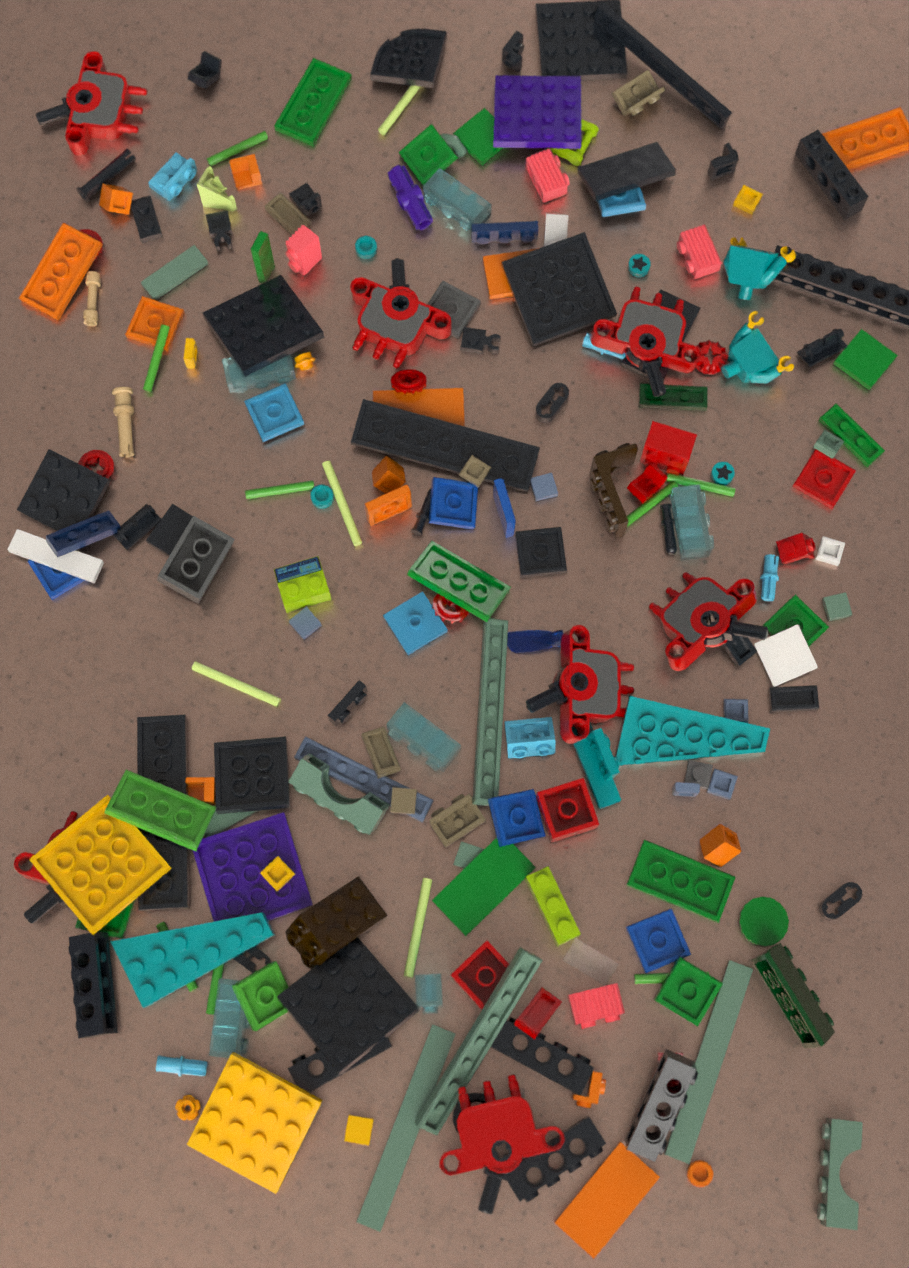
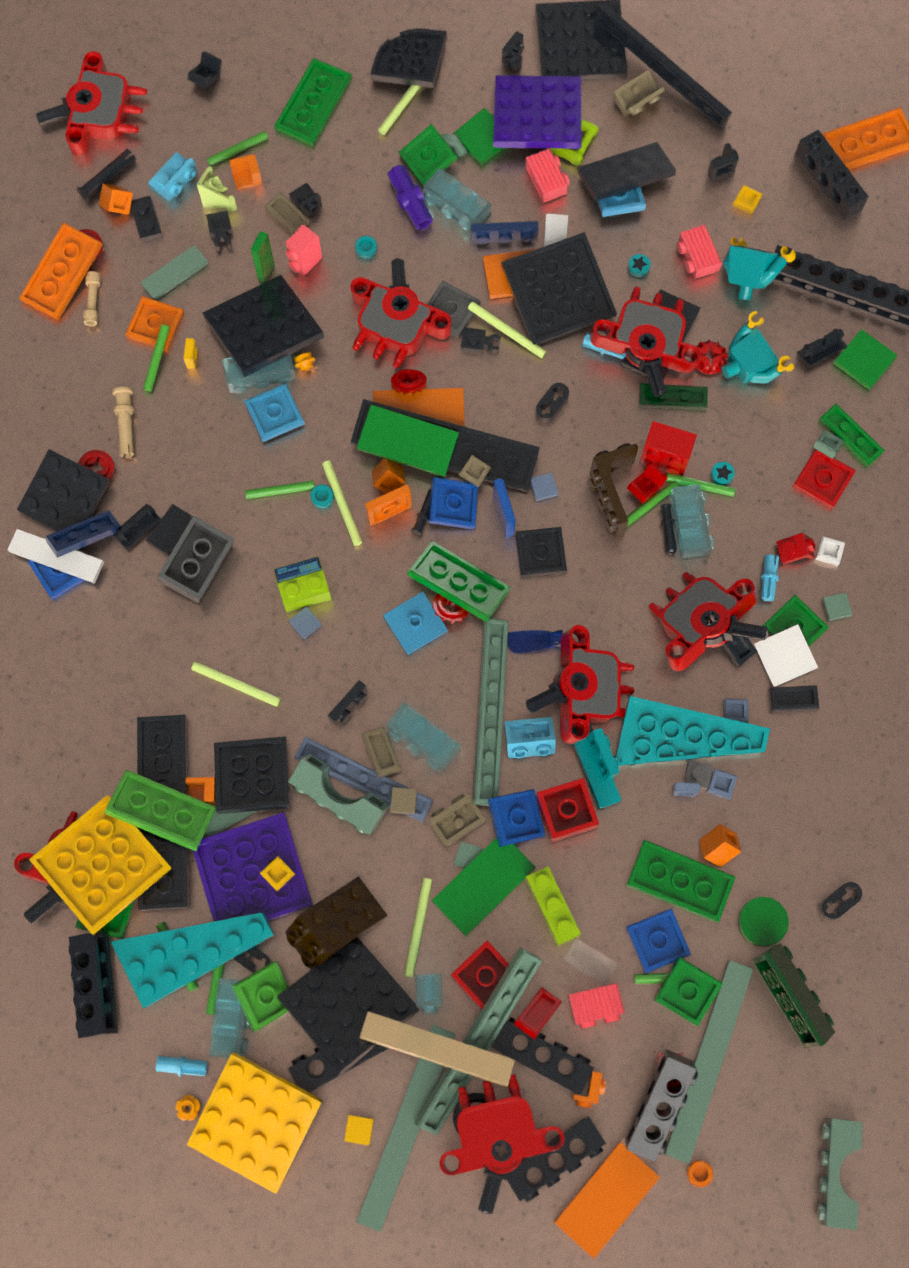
(407, 441): none -> green tile
(437, 1049): none -> tan tile
(506, 329): none -> yellowish green bar

